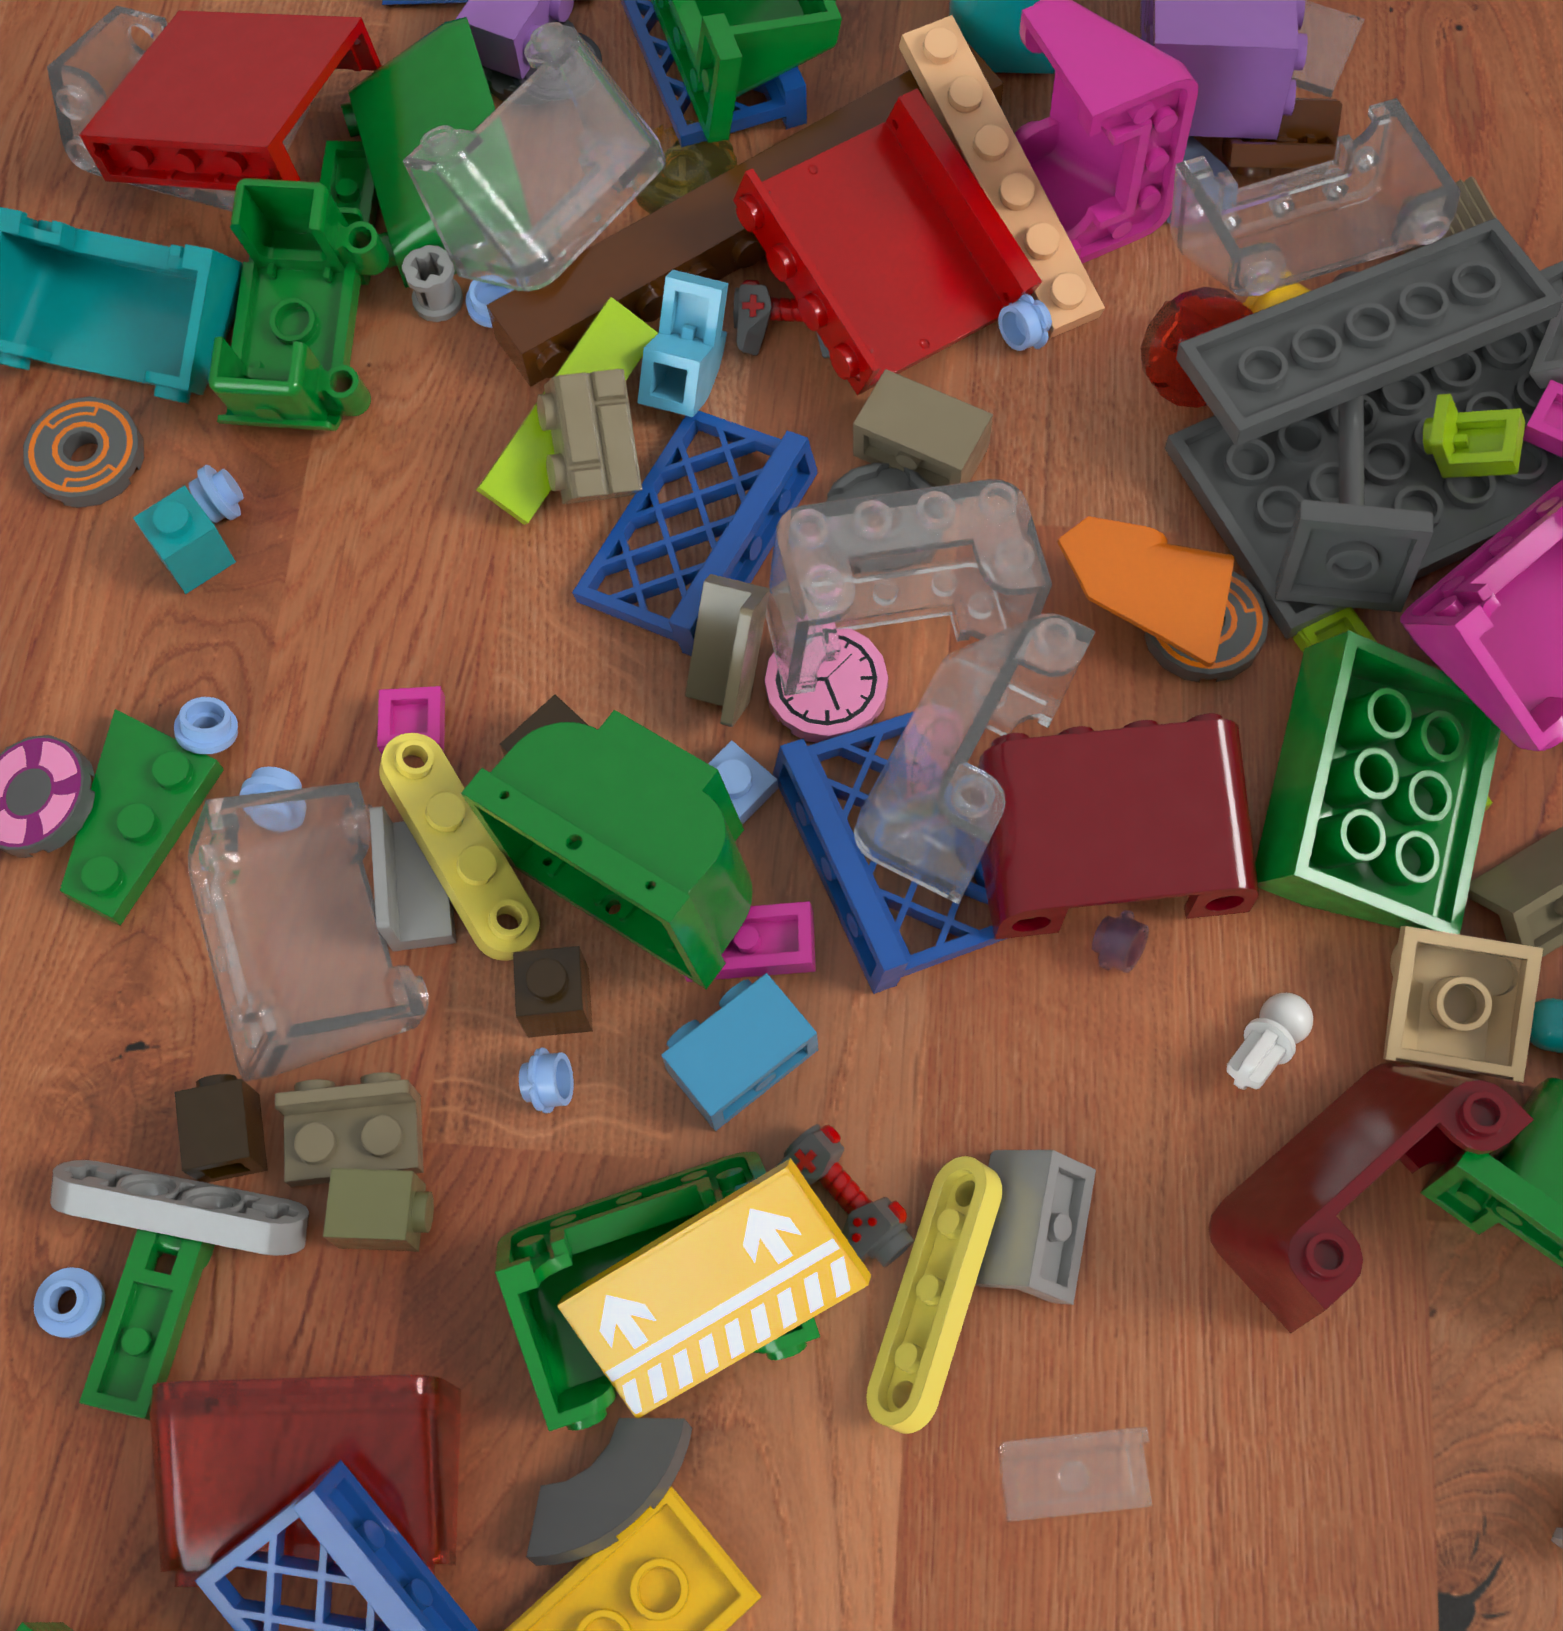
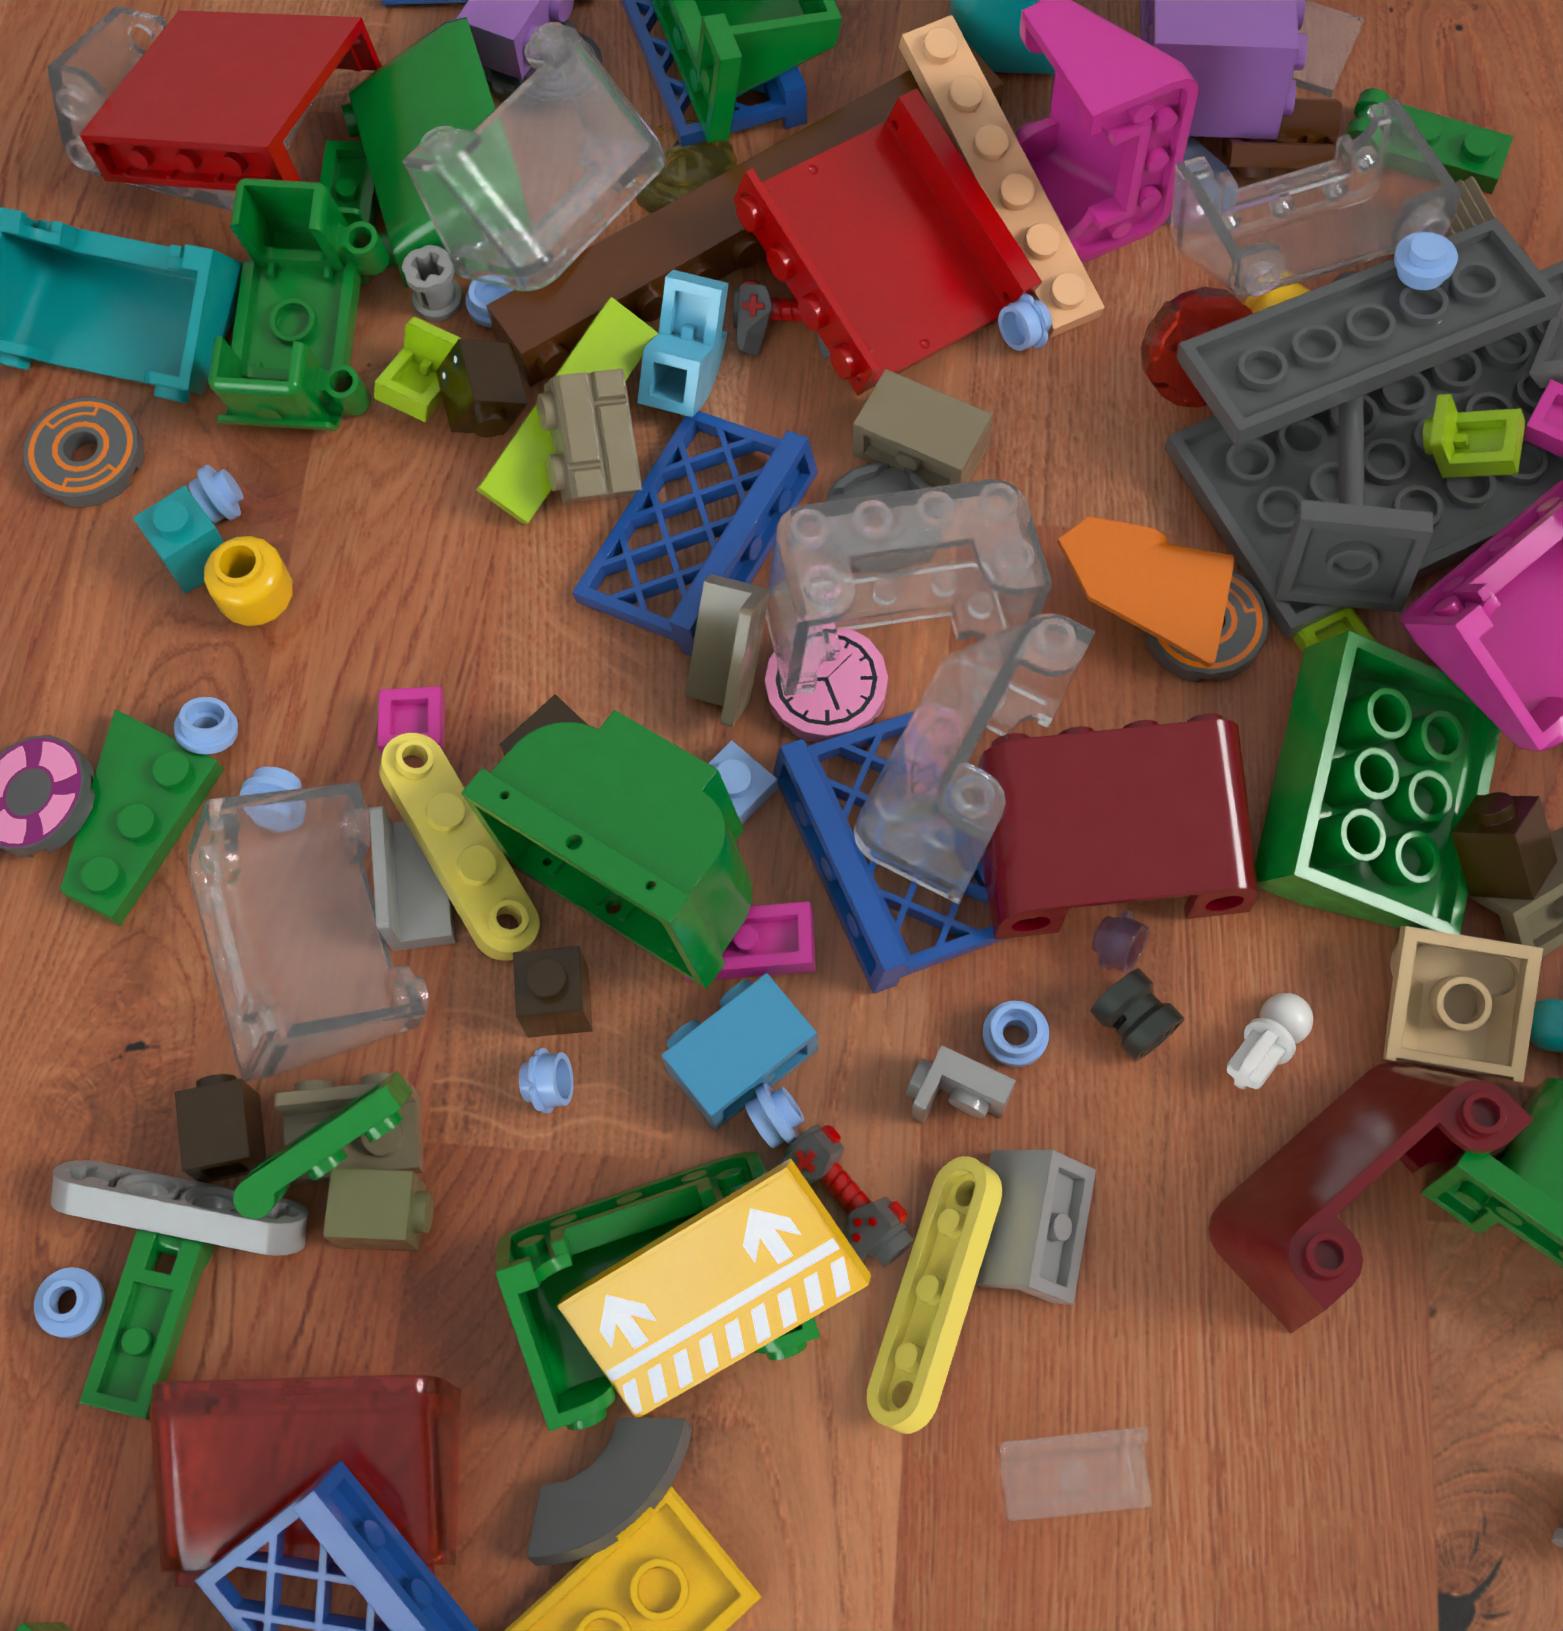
(248, 581): none -> yellow head
(321, 1146): none -> green plate
(411, 377): none -> lime bracket
(481, 387): none -> dark brown brick
(775, 1115): none -> light blue plate
(972, 1086): none -> light grey bracket
(1021, 1015): none -> light blue plate
(1137, 1014): none -> pearl dark grey wheel
(1425, 260): none -> light blue plate
(1460, 146): none -> green plate
(1504, 846): none -> dark brown brick

